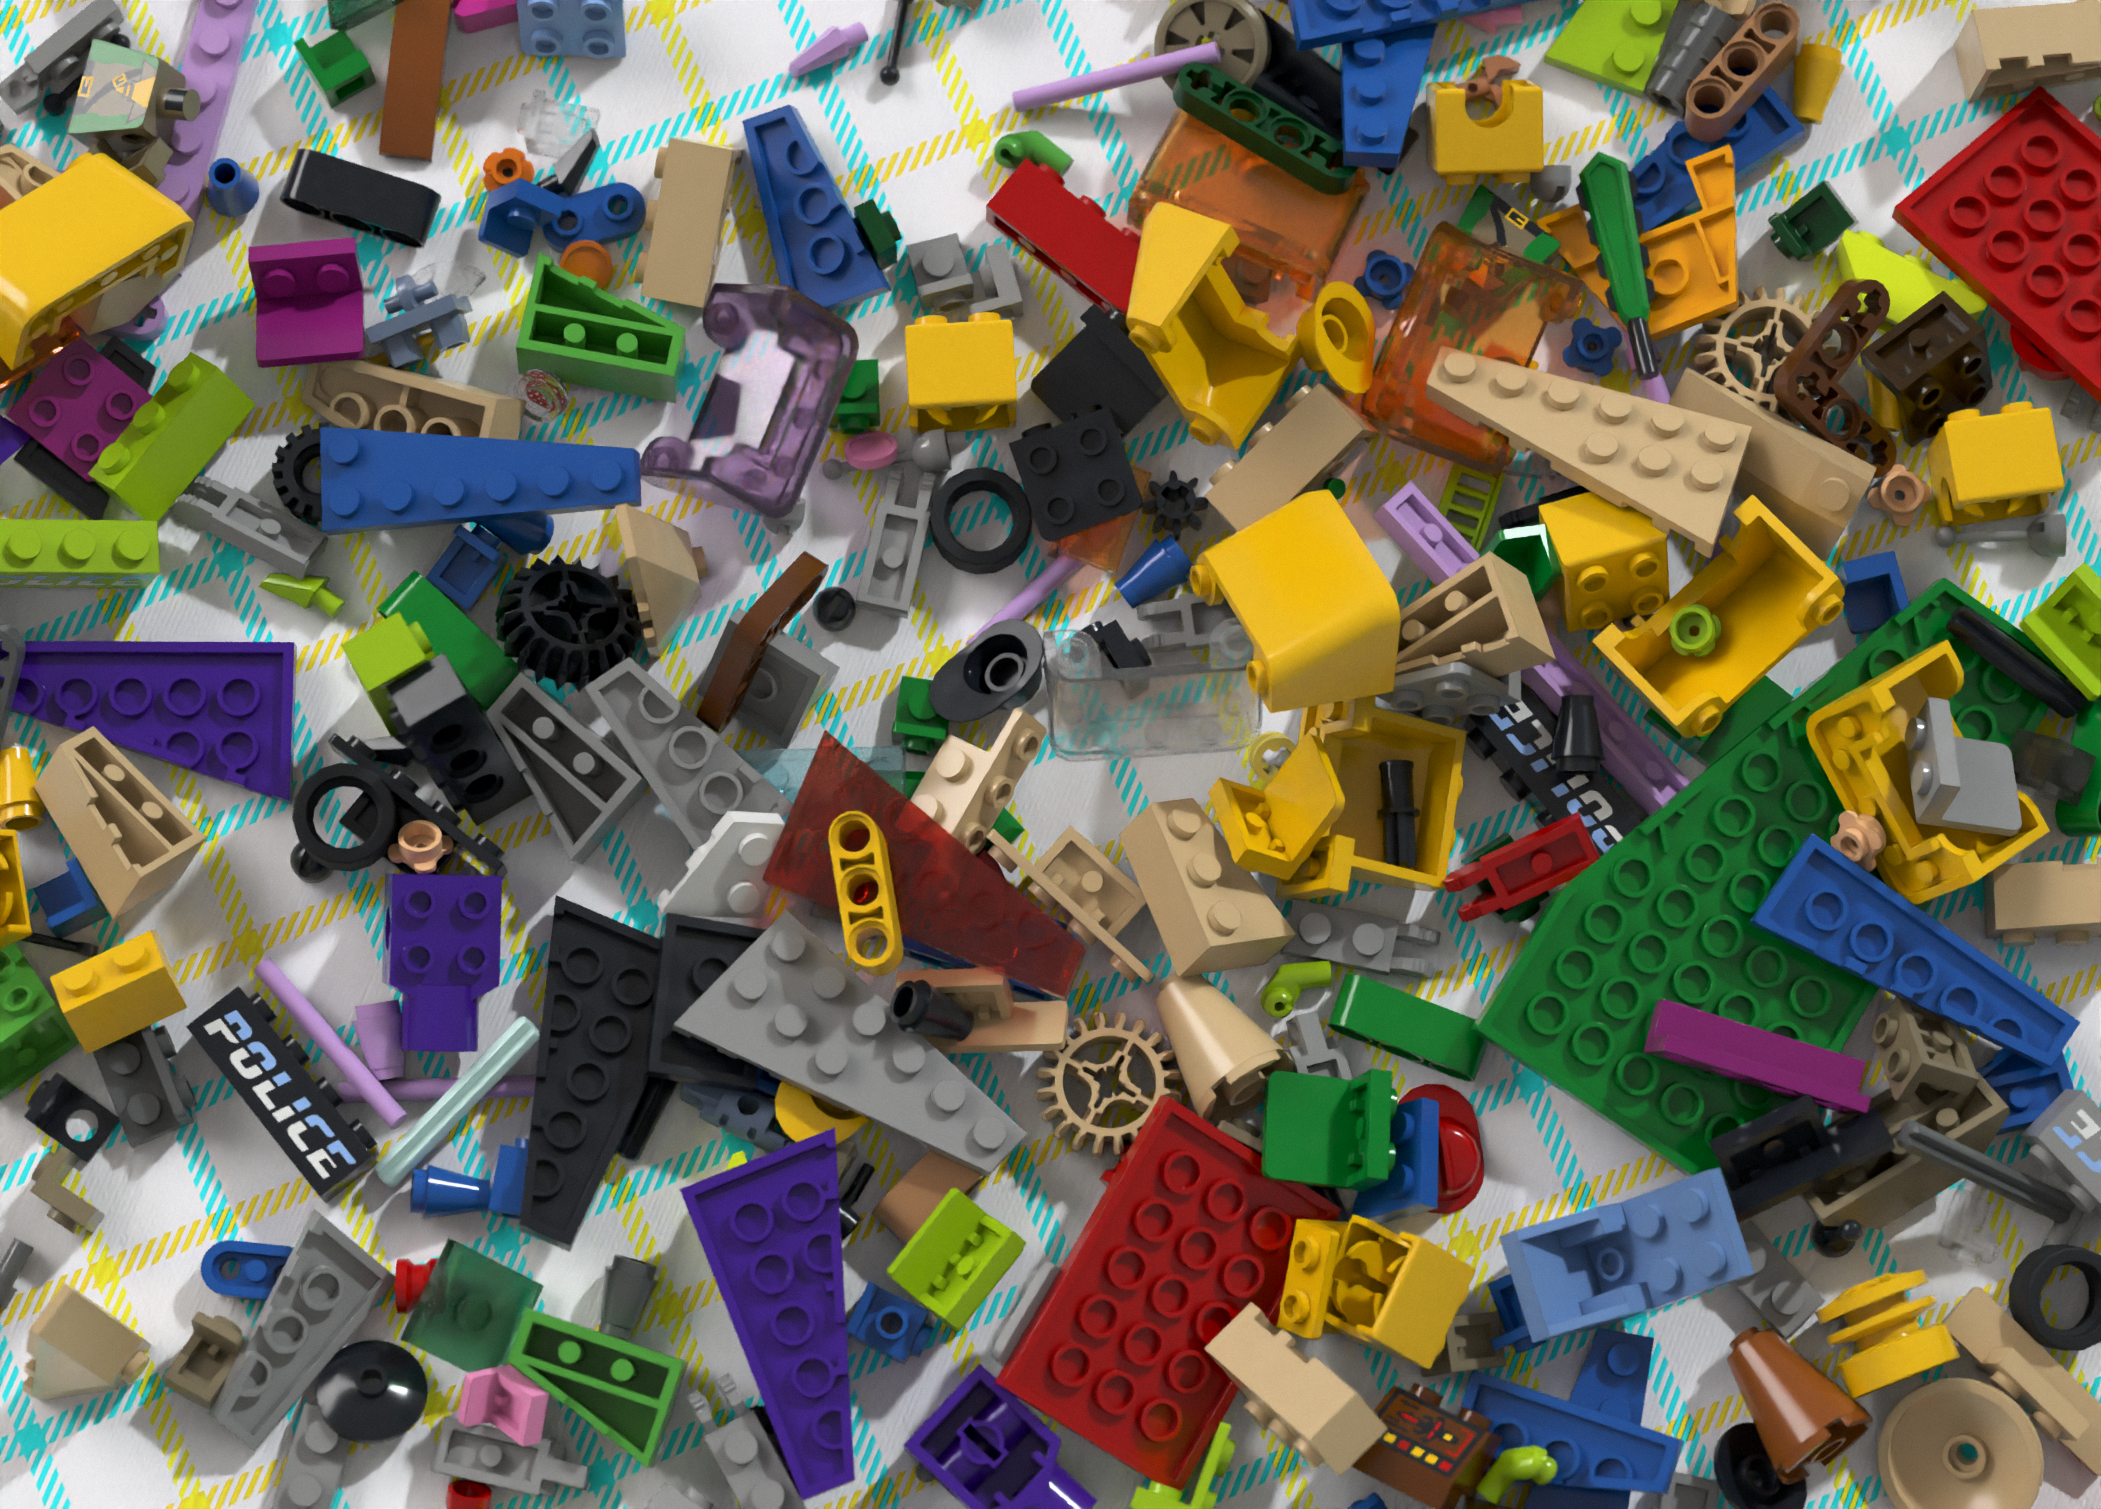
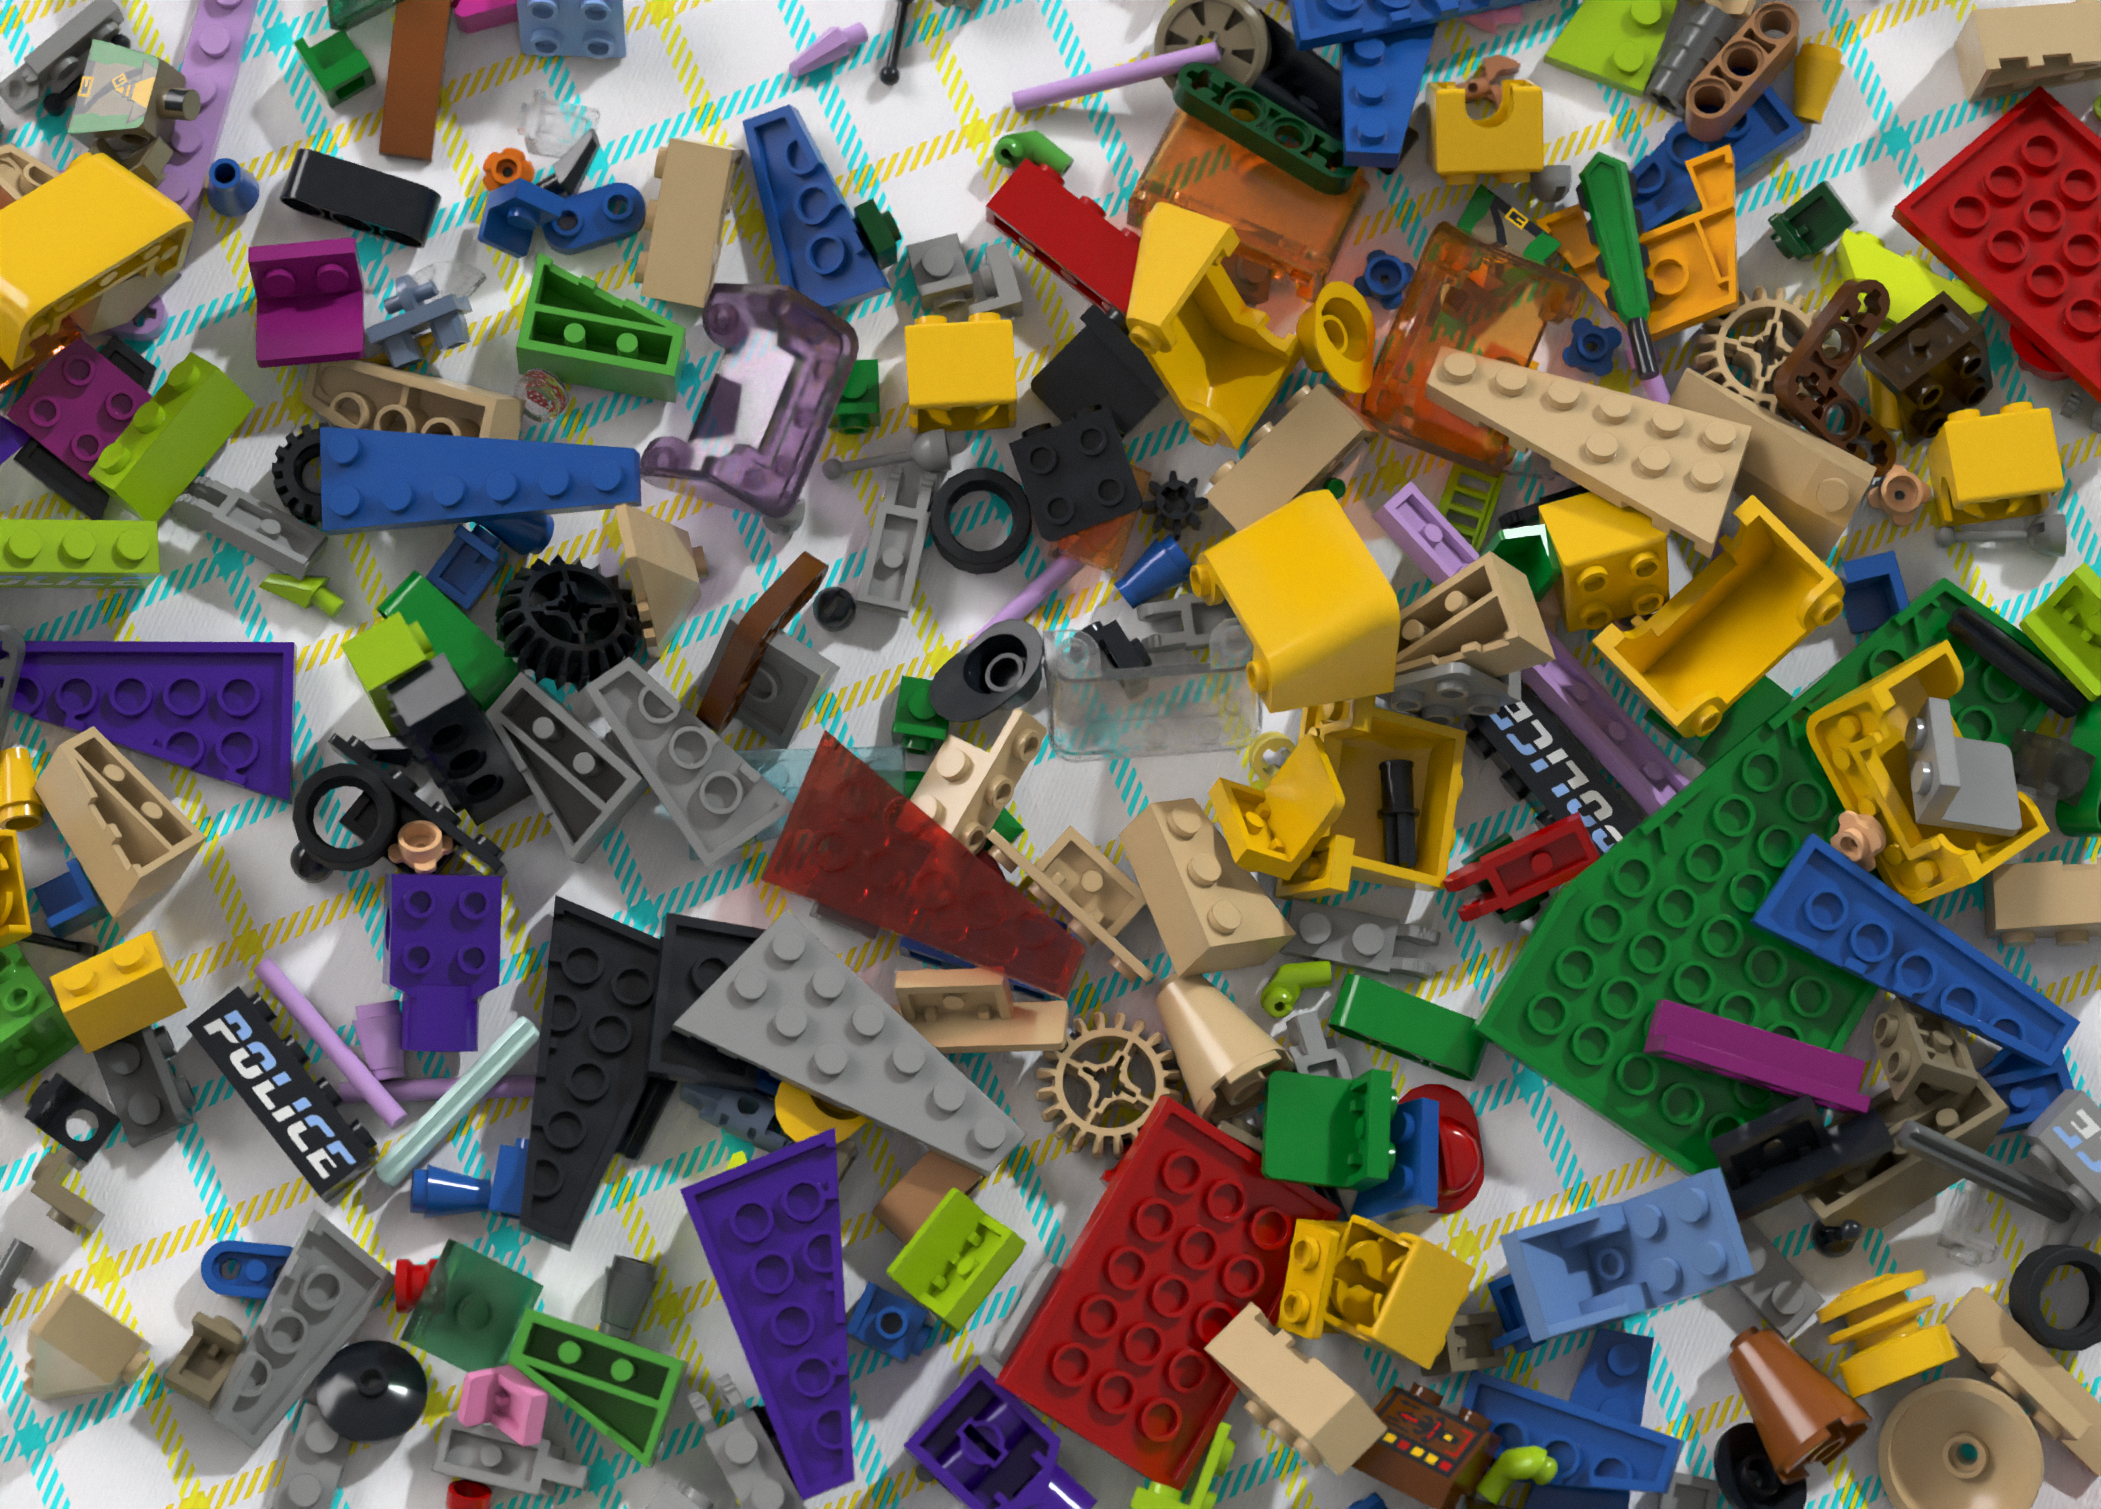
(587, 259): orange piece -> none
(728, 869): white wing -> none
(848, 1217): black hand -> none
(850, 872): yellow beam -> none
(871, 450): bright pink piece -> none
(929, 1012): black cone -> none
(1577, 737): black cone -> none
(1690, 617): lime plate -> none

